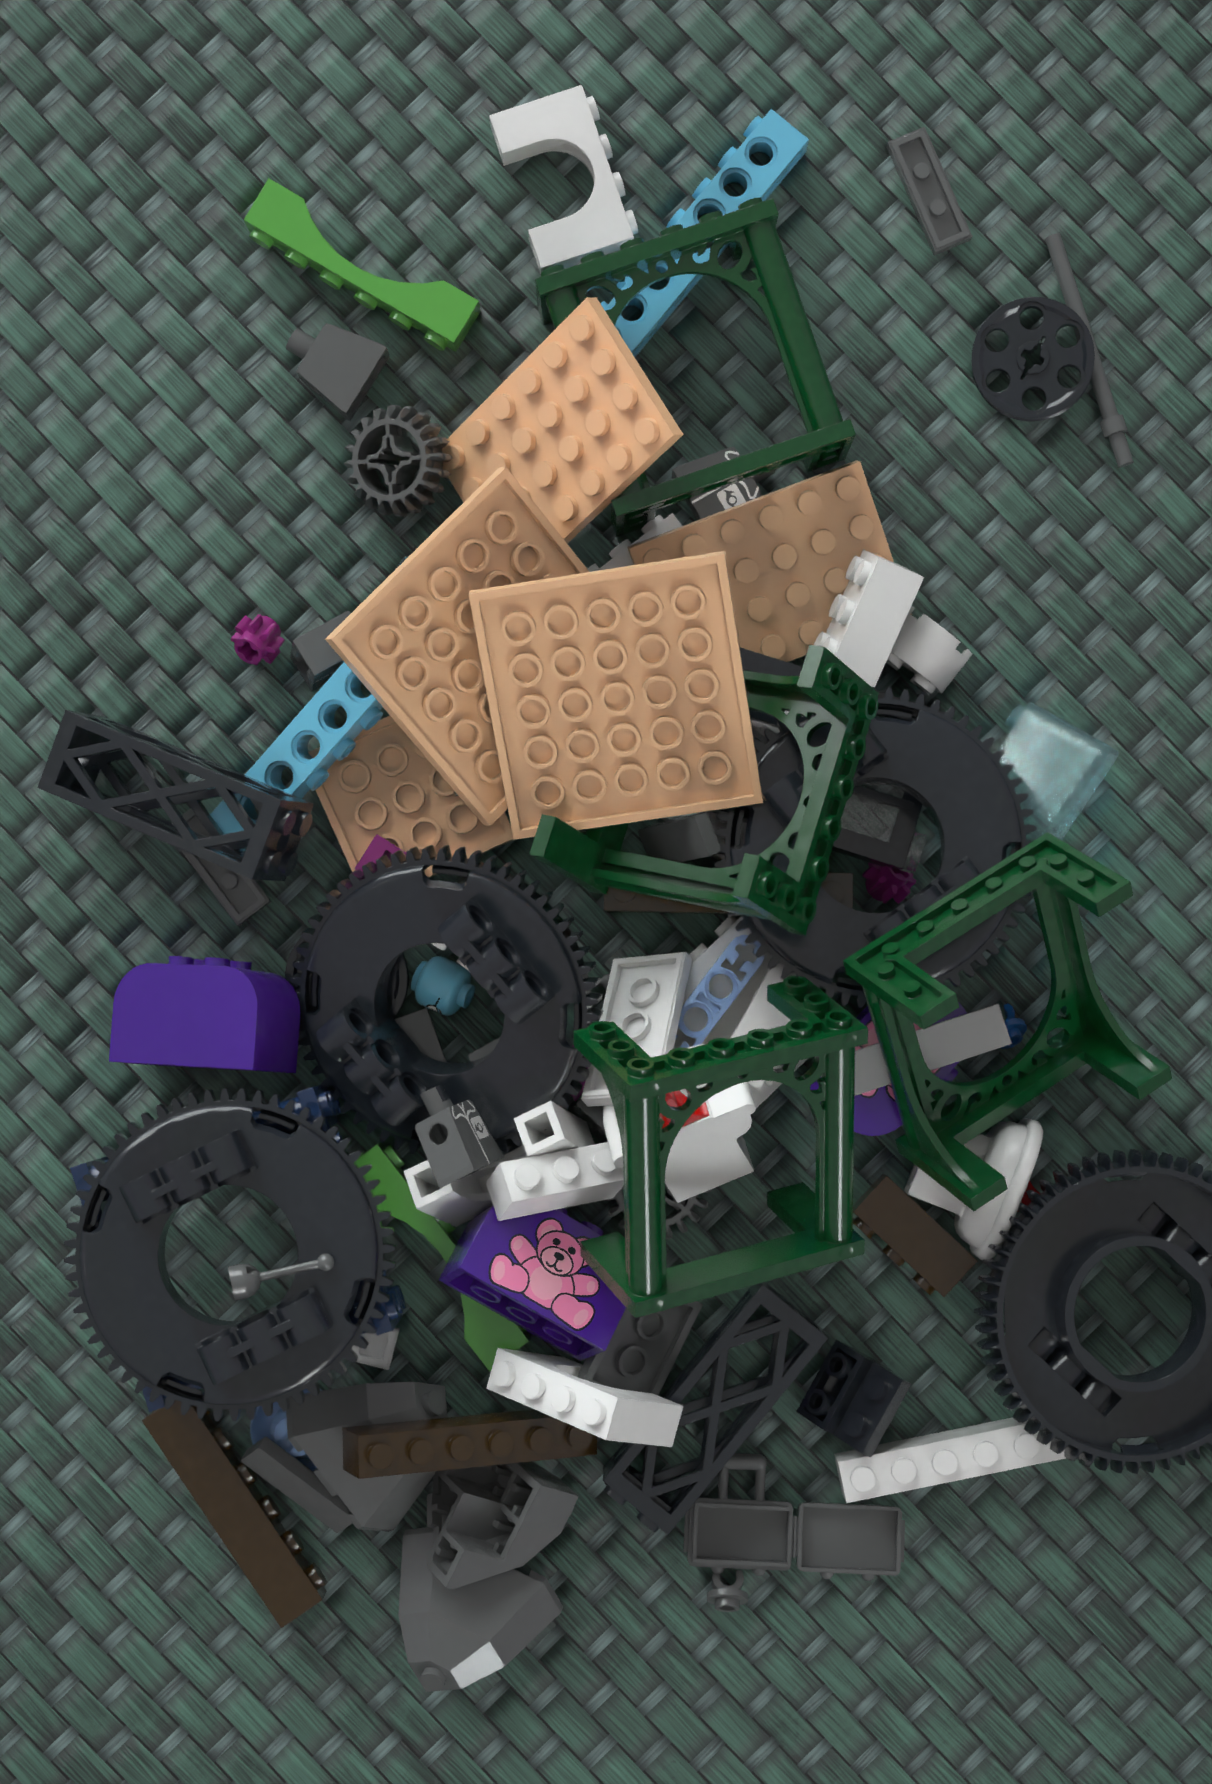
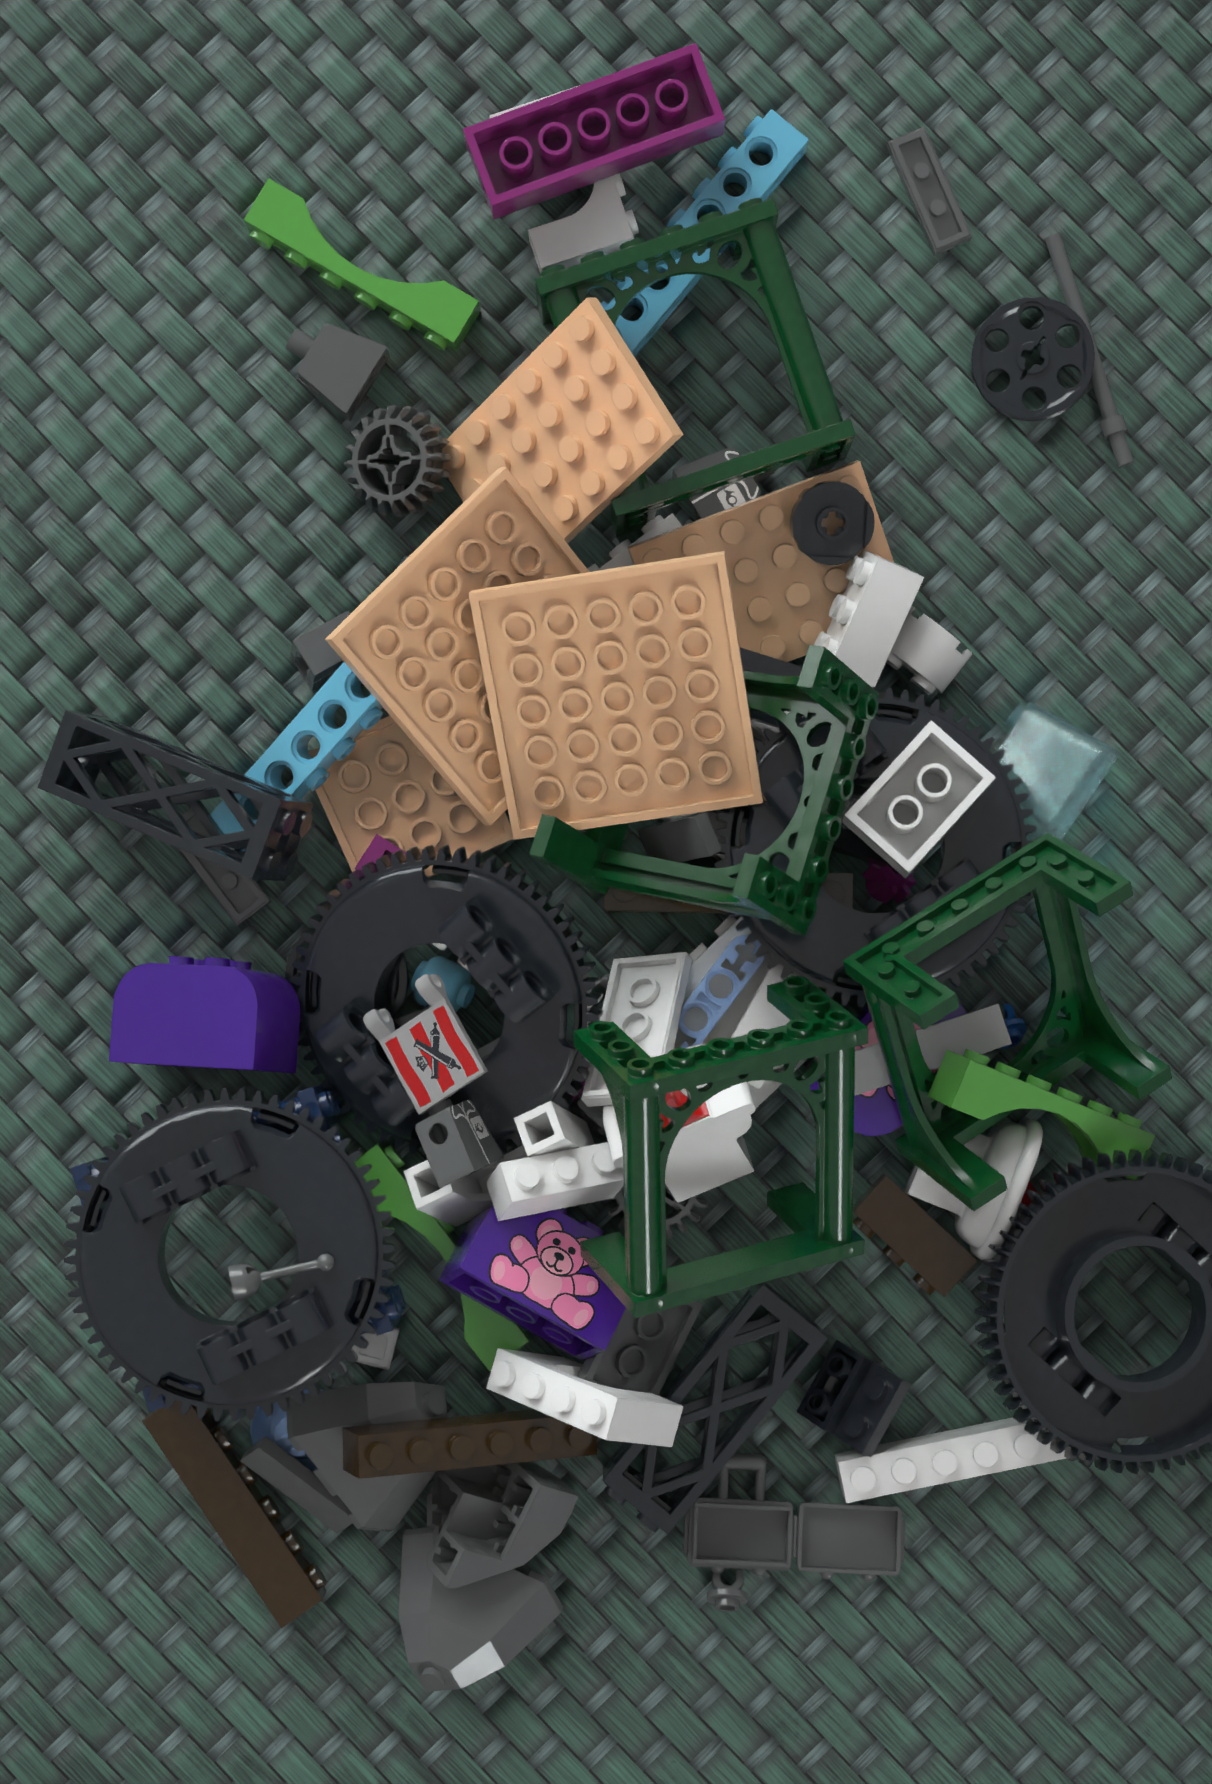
(257, 639): magenta gear -> none
(430, 1050): none -> light grey flag
(594, 131): none -> magenta brick
(848, 540): none -> black plate
(918, 799): none -> white brick
(983, 1092): none -> bright green arch

